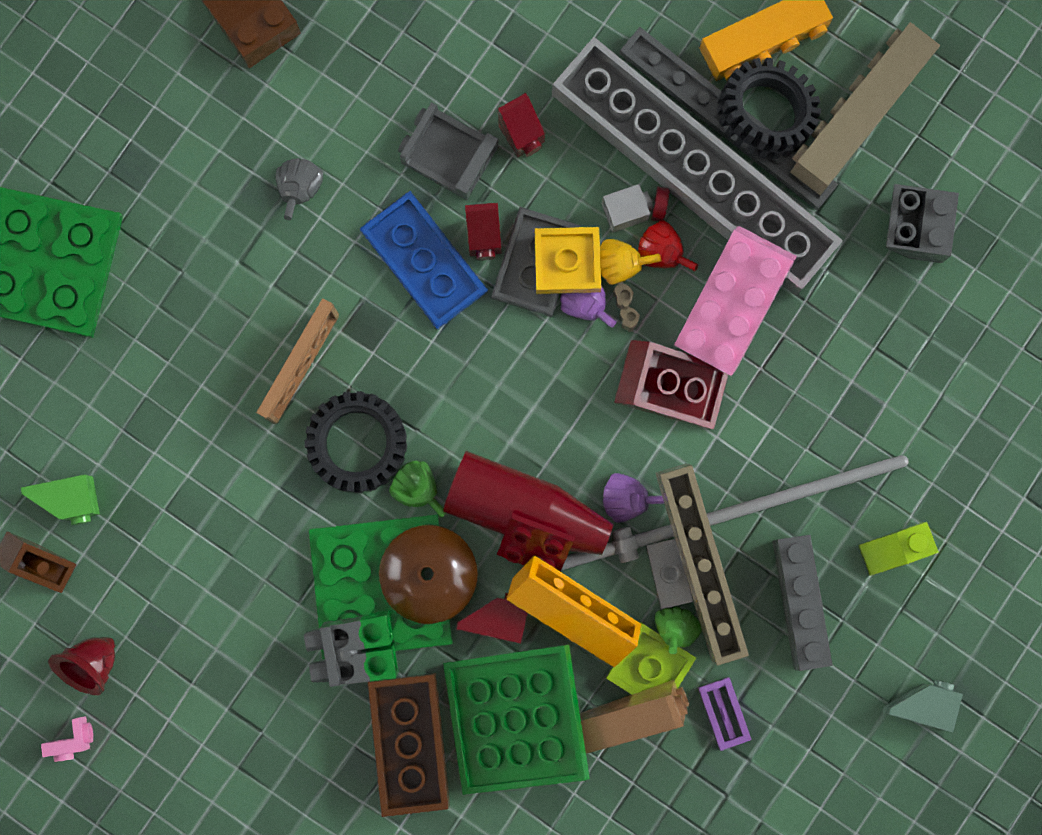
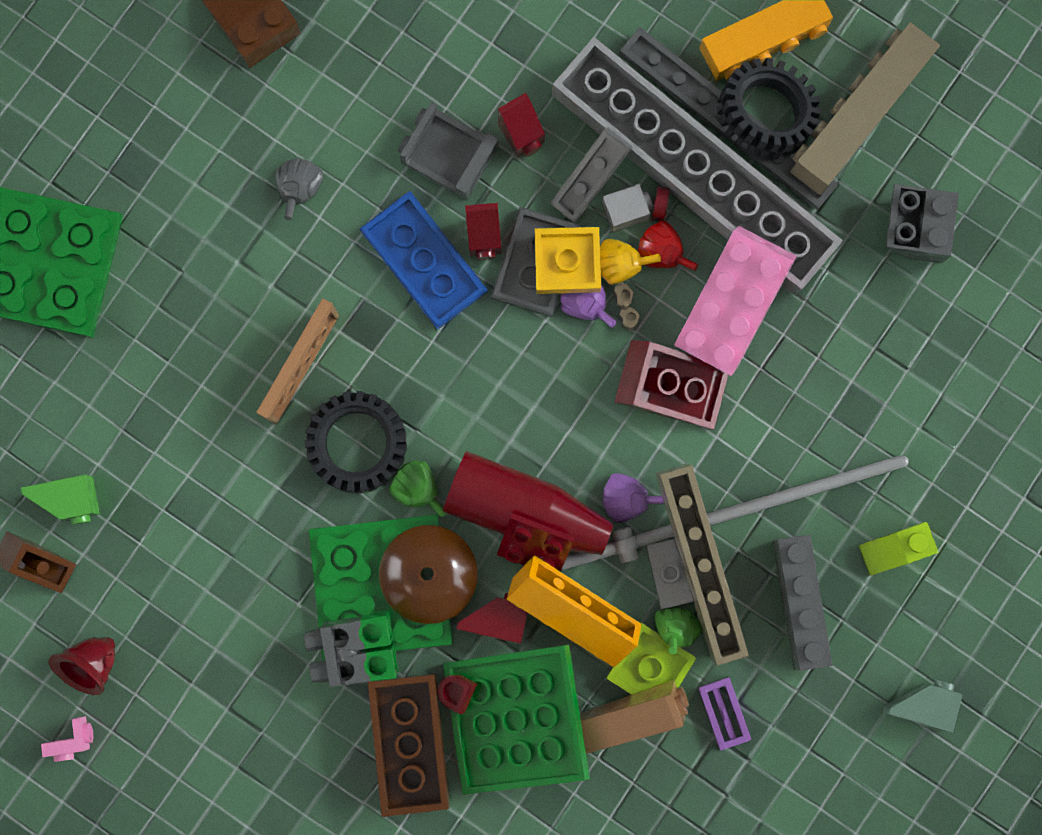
(456, 692): none -> dark red tile
(591, 175): none -> dark grey tile

